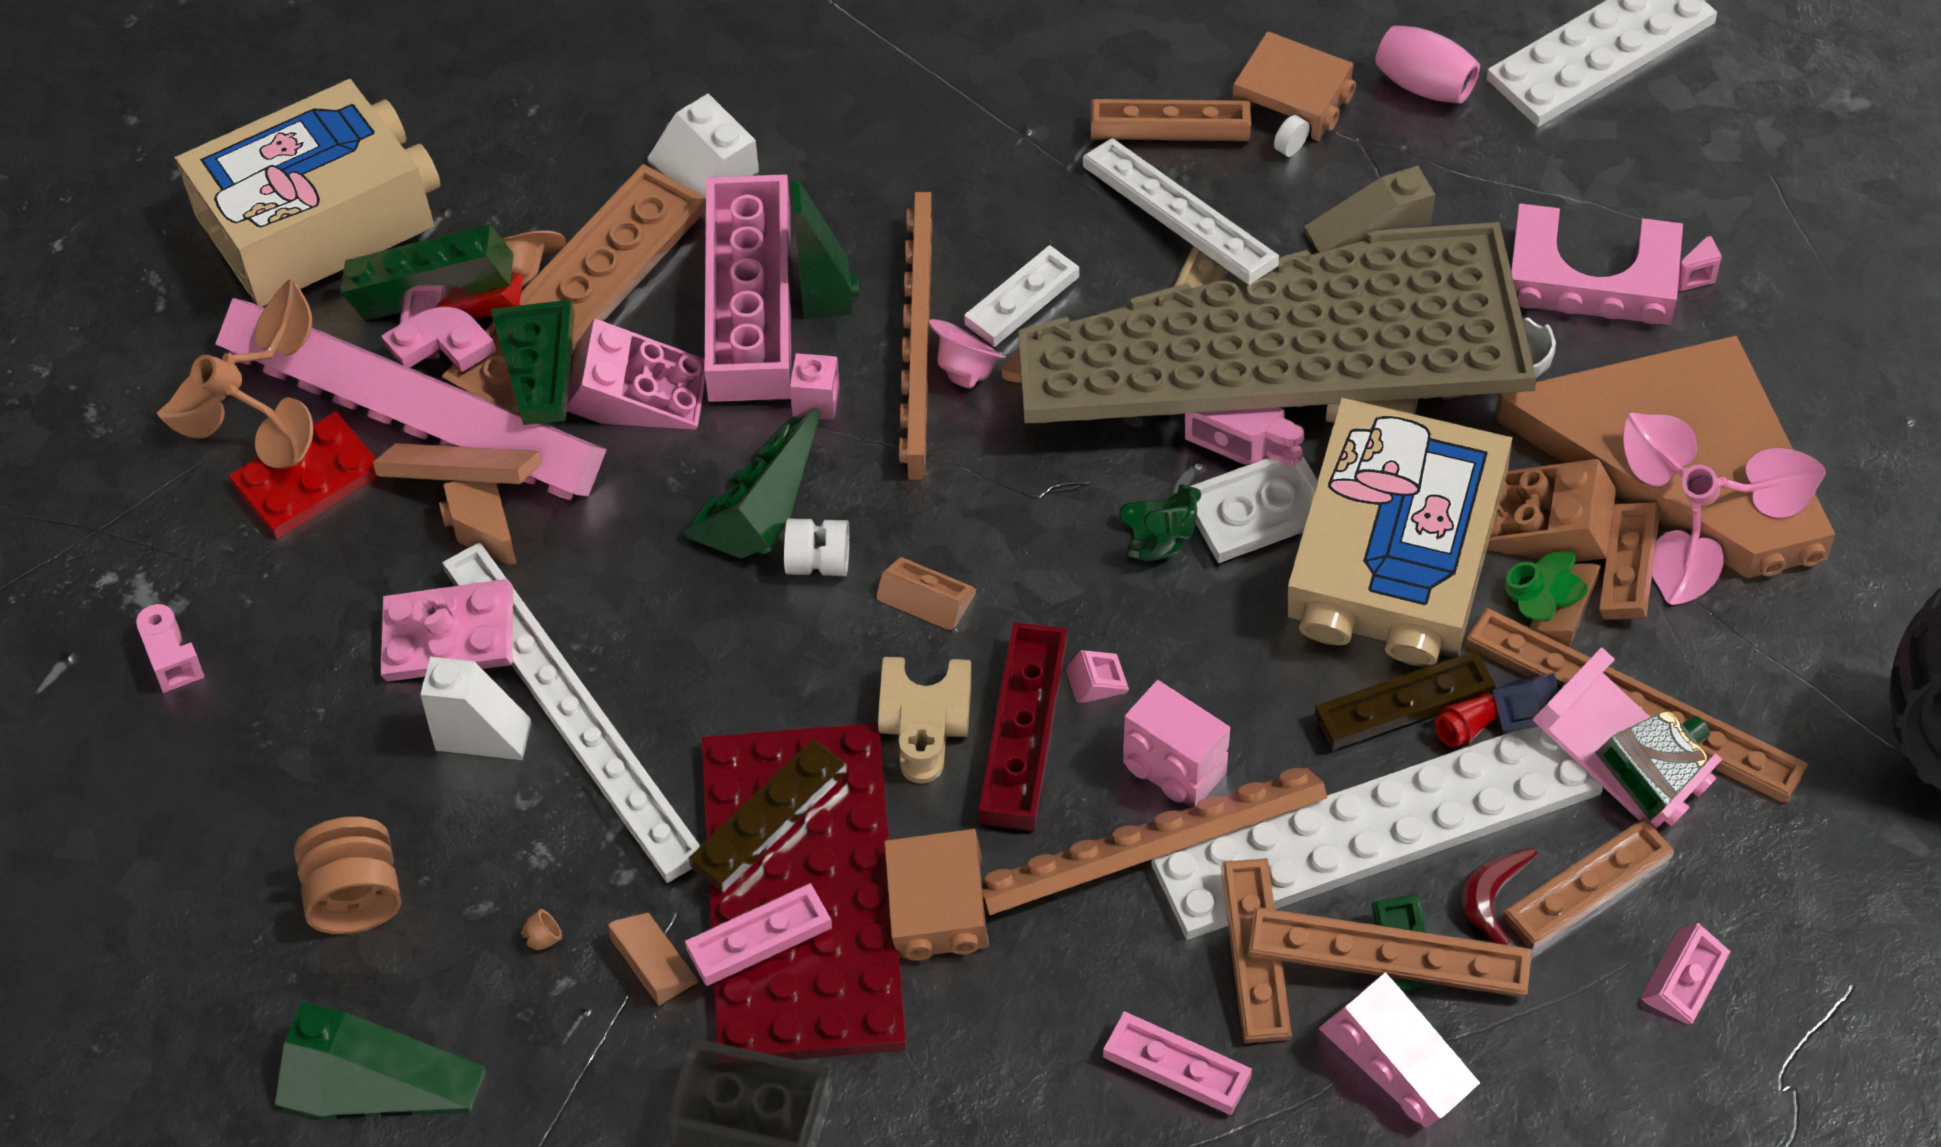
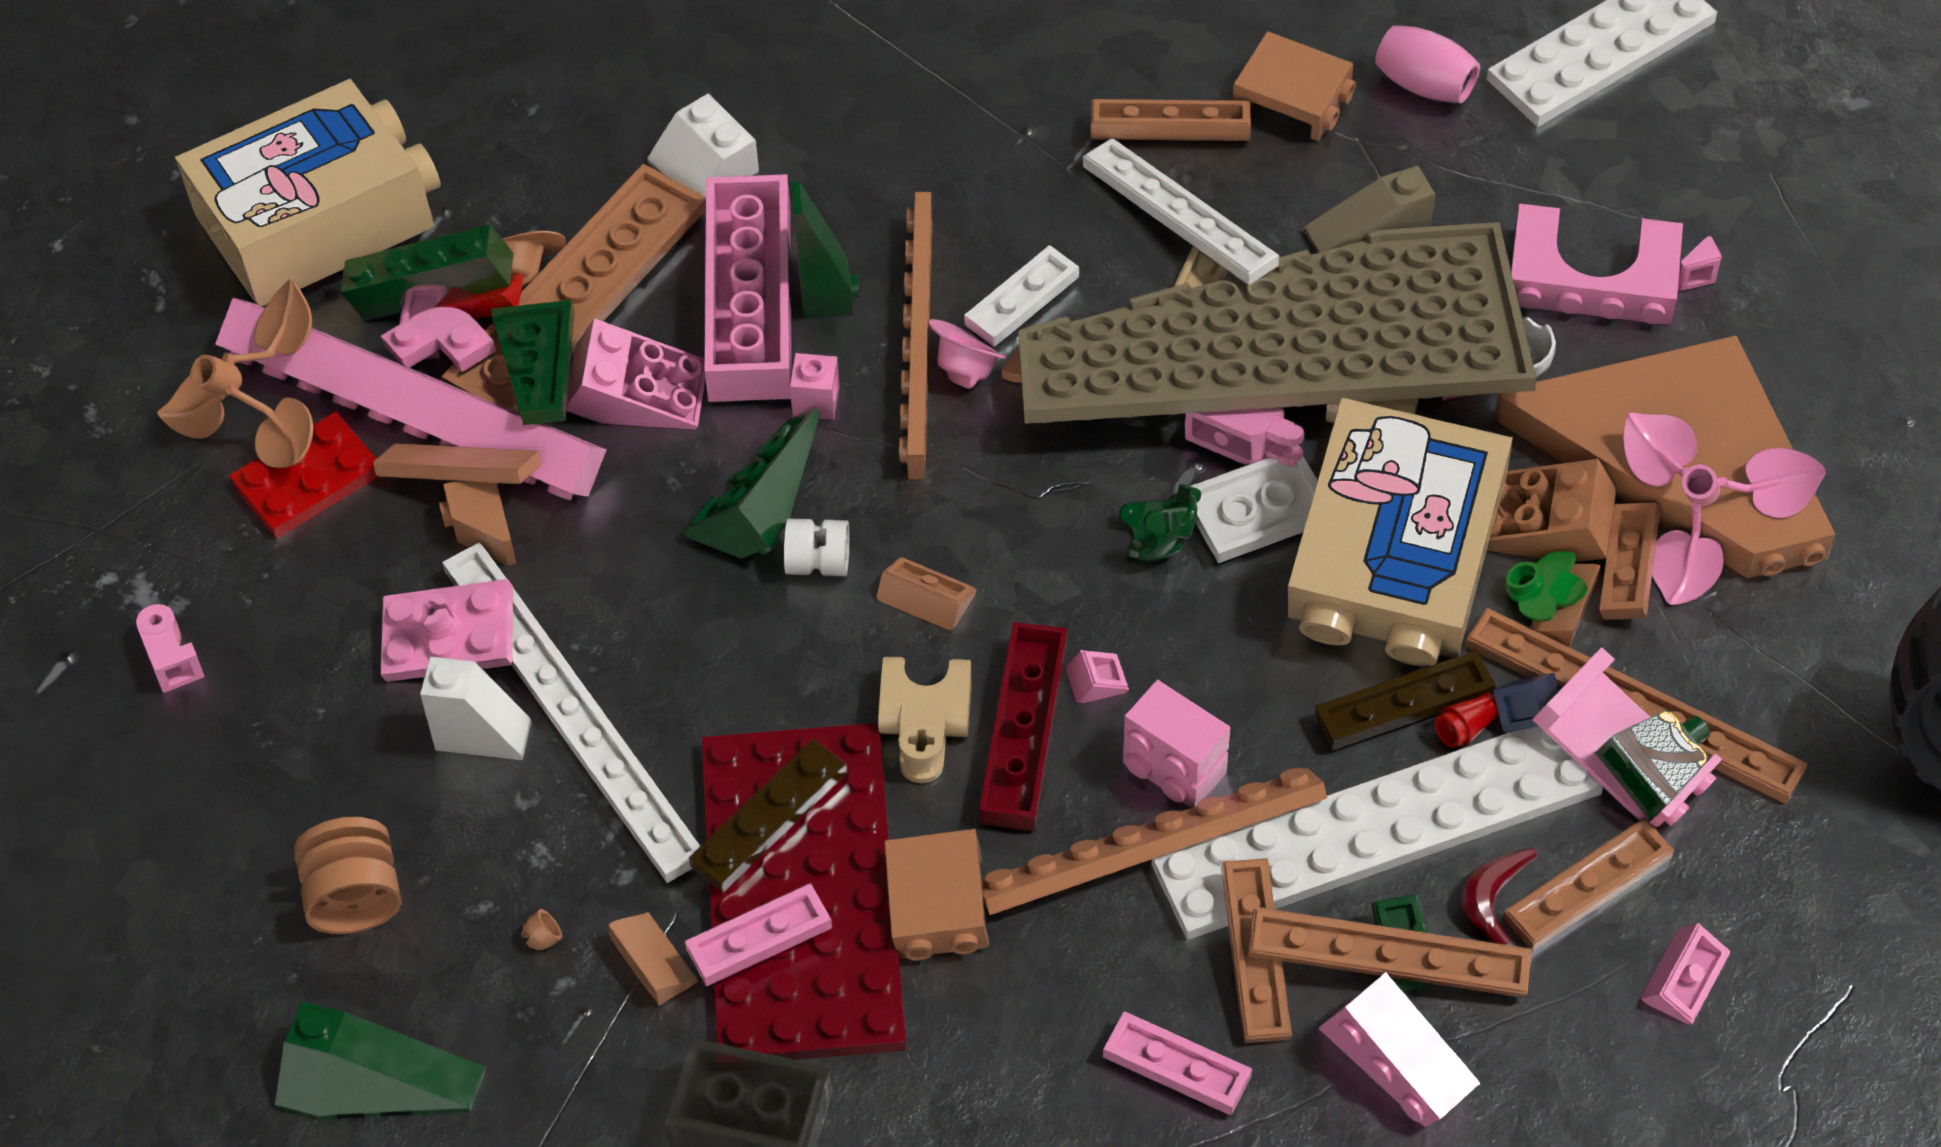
(1291, 135): white tile -> none

